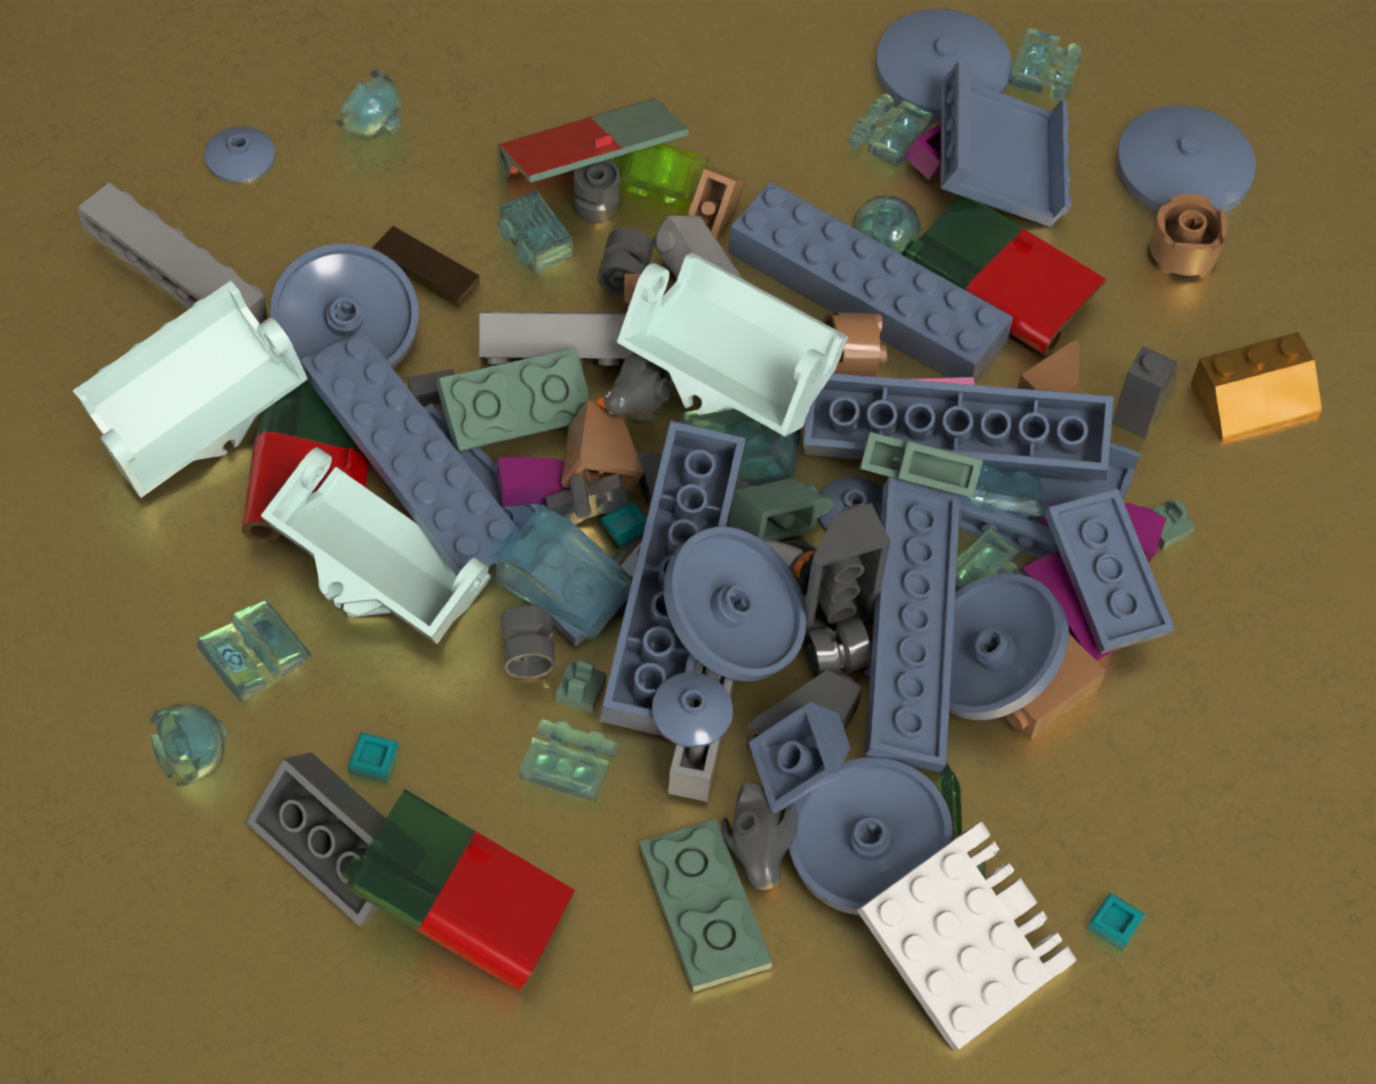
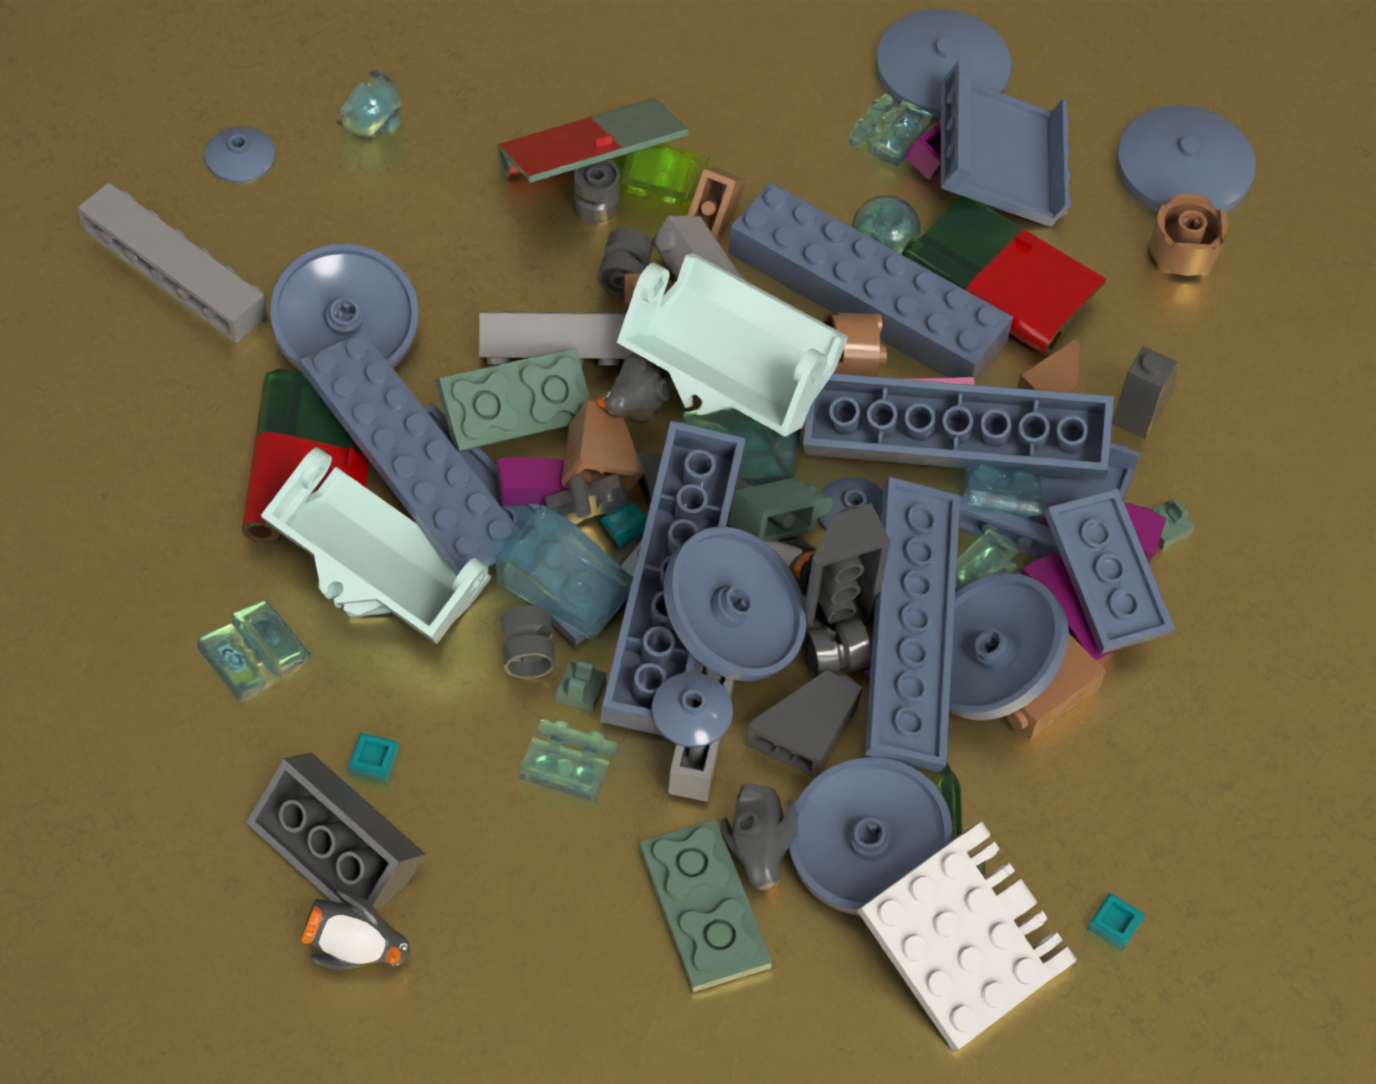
(188, 742): clear light blue cylinder -> none
(190, 388): light aqua piece -> none
(352, 934): none -> animal
(425, 387): flat silver piece -> none
(428, 266): dark brown tile -> none
(459, 889): door -> none
(535, 232): clear light blue brick -> none
(799, 754): sand blue slope -> none
(920, 464): sand green slope -> none
(1034, 63): clear light blue plate -> none
(1258, 386): slope -> none

